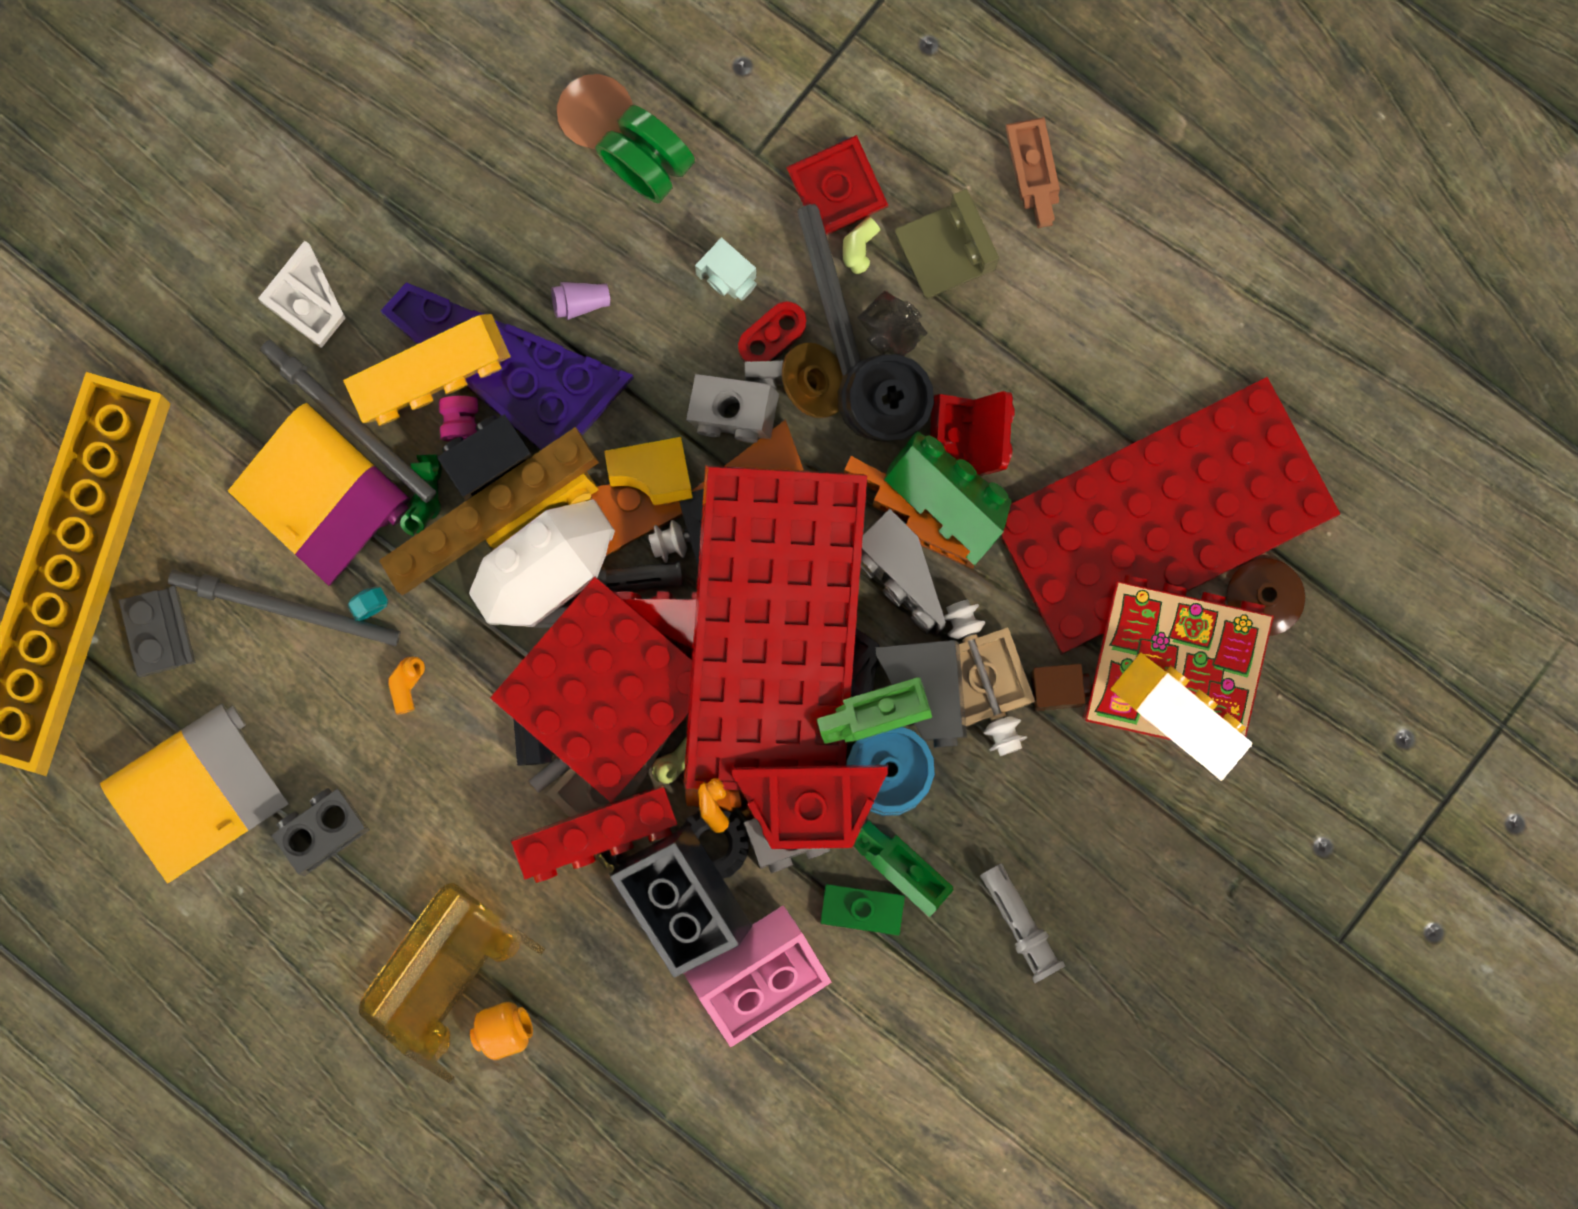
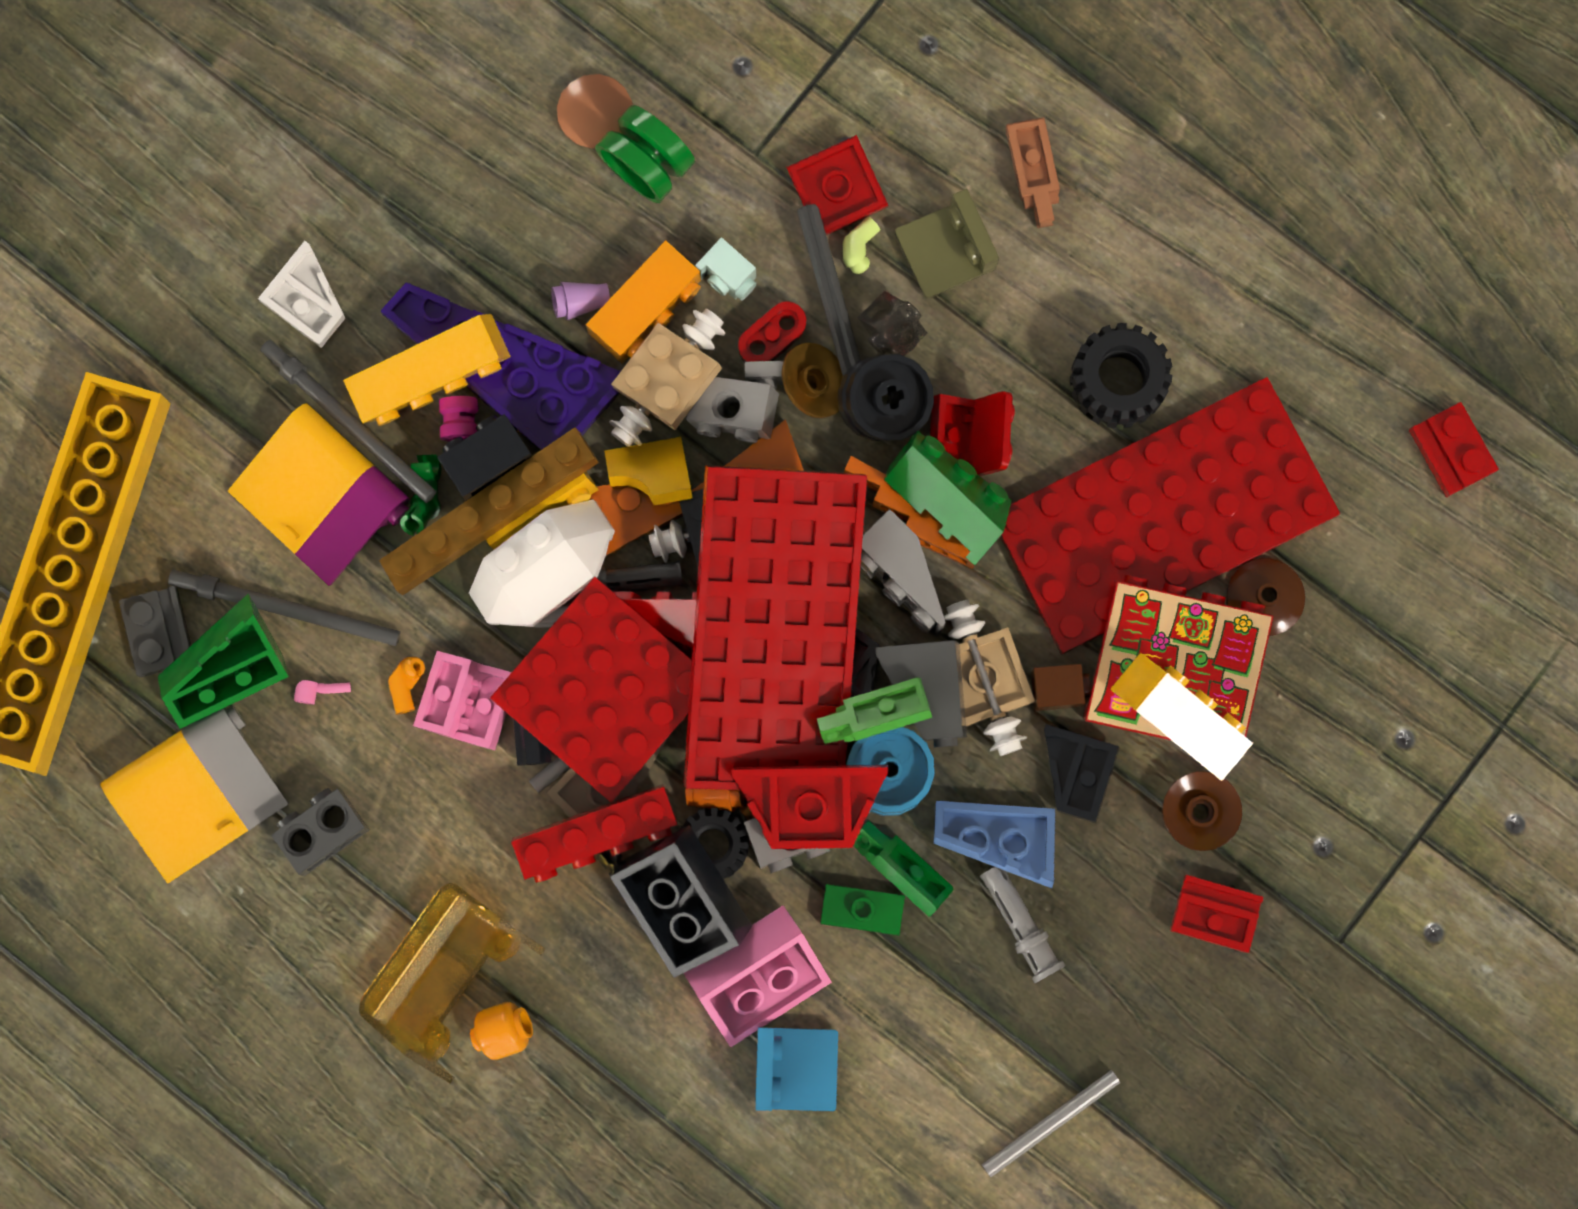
(222, 666): none -> green wedge
(307, 690): none -> bright pink hand
(367, 603): teal tile -> none
(459, 701): none -> bright pink slope
(644, 301): none -> light orange brick
(666, 376): none -> tan plate
(669, 767): yellowish green arm -> none
(709, 809): light orange arm -> none
(796, 1069): none -> dark azure bracket
(1001, 836): none -> medium blue wing
(1050, 1123): none -> light grey bar
(1079, 771): none -> black wing
(1134, 347): none -> black tyre
(1216, 914): none -> red plate
(1222, 808): none -> reddish brown dish
(1453, 449): none -> red plate

